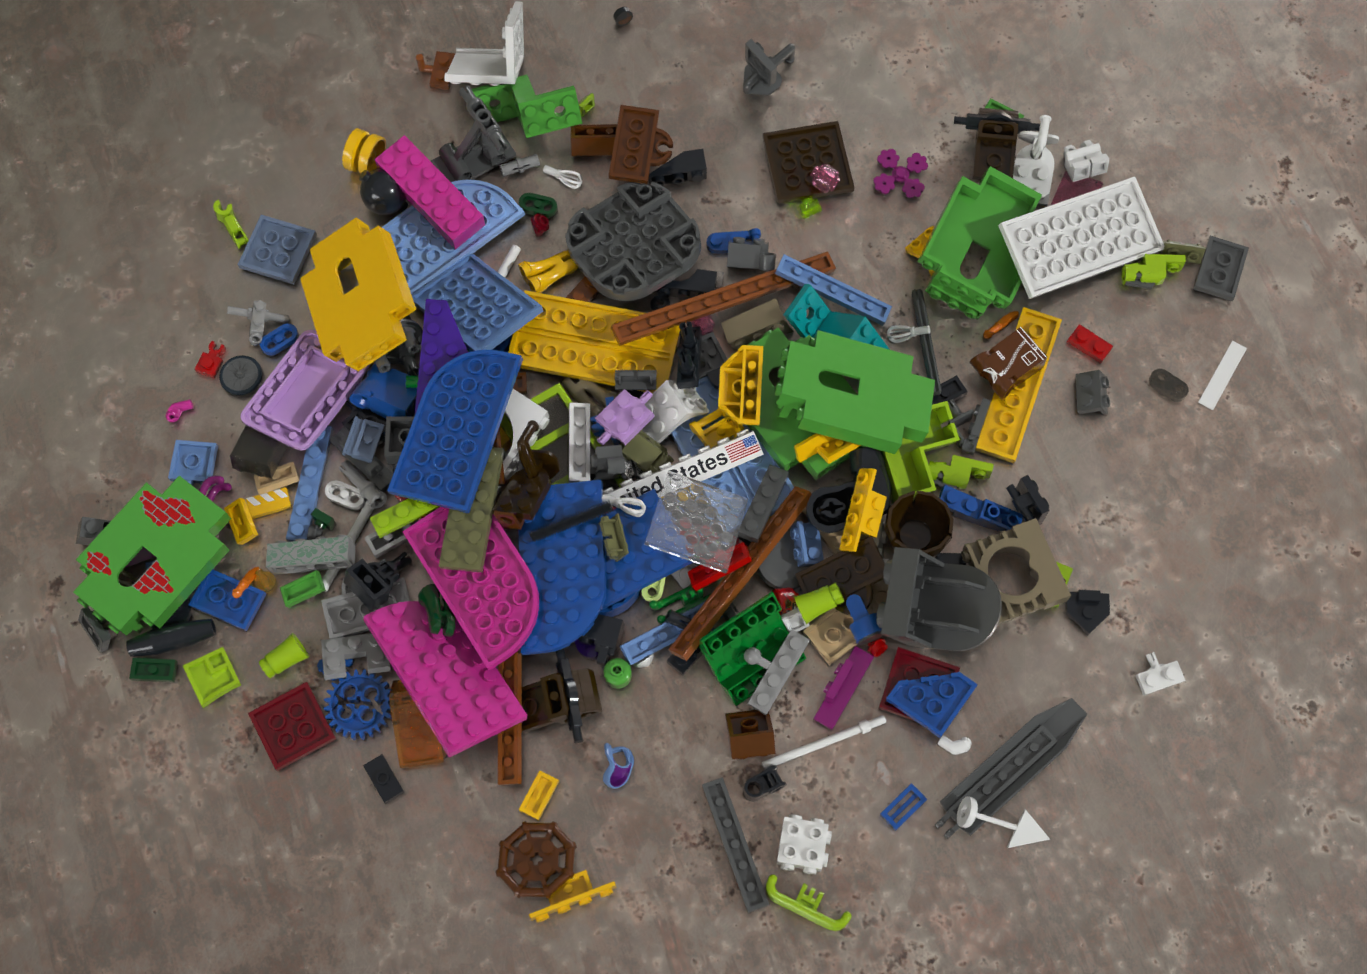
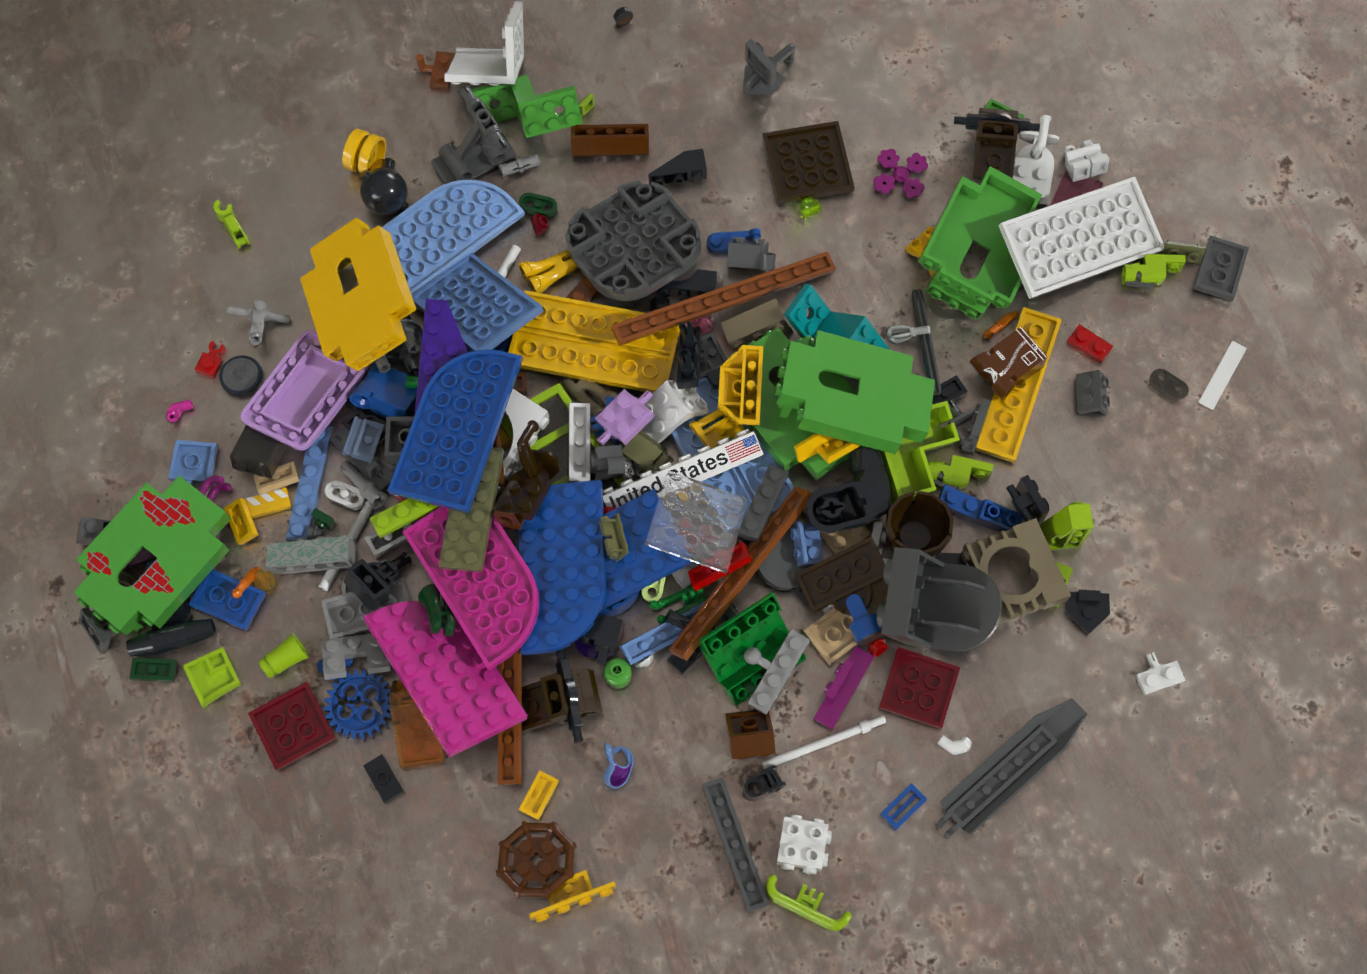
(277, 249): sand blue plate -> none
(278, 338): blue plate -> none
(302, 588): bright green tile -> none
(431, 192): dark pink brick -> none
(559, 174): white piece -> none
(571, 521): black axle -> none
(617, 502): white piece -> none
(635, 379): dark grey hinge -> none
(638, 144): reddish brown plate -> none
(786, 599): red head -> none
(794, 620): white tile -> none
(818, 601): lime plant -> none
(825, 178): clear pink head -> none
(833, 290): medium blue plate -> none
(864, 511): yellow bracket -> none
(932, 699): blue plate -> none
(1025, 832): white piece -> none
(1068, 526): none -> lime wedge

